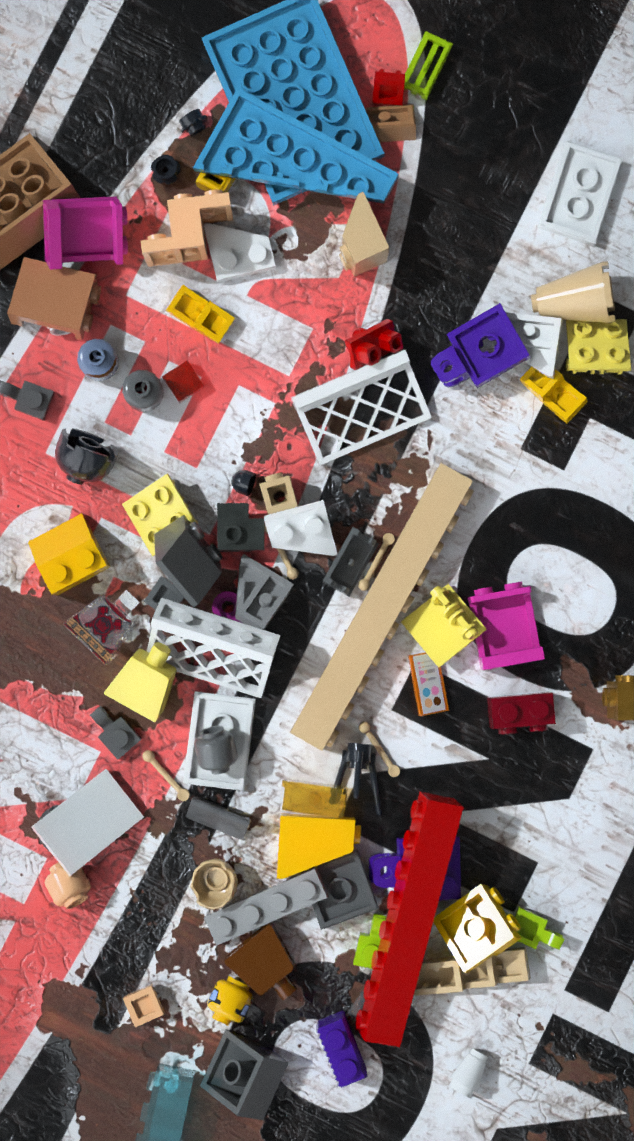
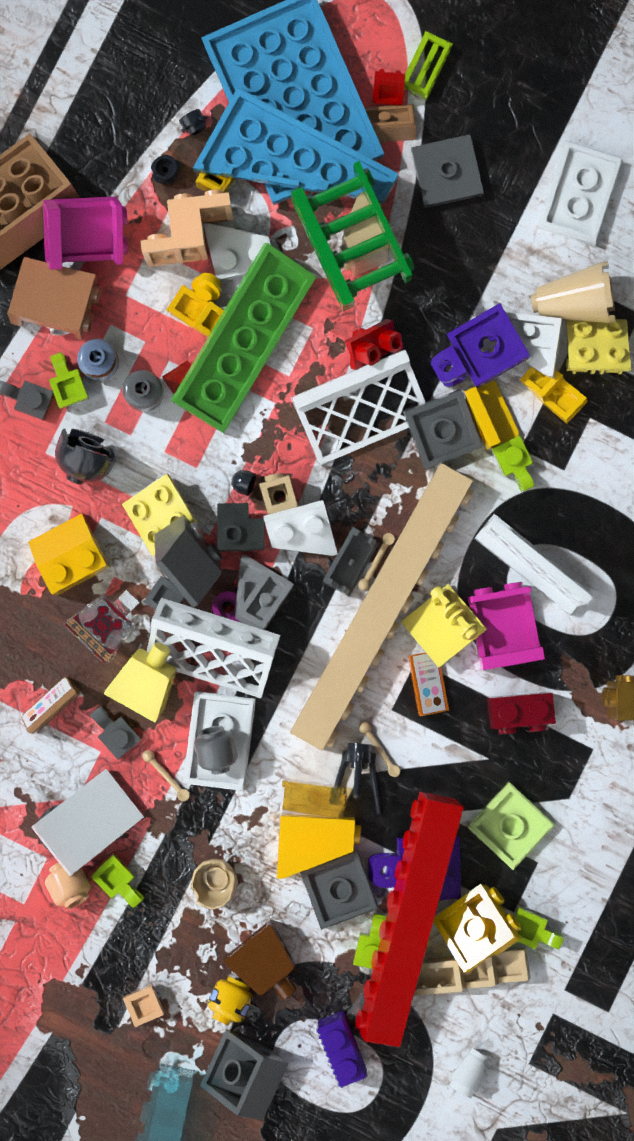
(50, 705): none -> slope
(67, 386): none -> lime plate
(115, 879): none -> lime plate
(206, 287): none -> yellow plate
(218, 817): flat silver slope -> none
(243, 338): none -> bright green plate
(266, 906): light grey plate -> none
(292, 573): tan hinge -> none
(321, 233): none -> green fence
(442, 429): none -> dark grey plate
(447, 171): none -> dark grey plate
(490, 415): none -> yellow panel
(511, 825): none -> yellowish green tile
(513, 459): none -> lime plate
(533, 565): none -> white fence

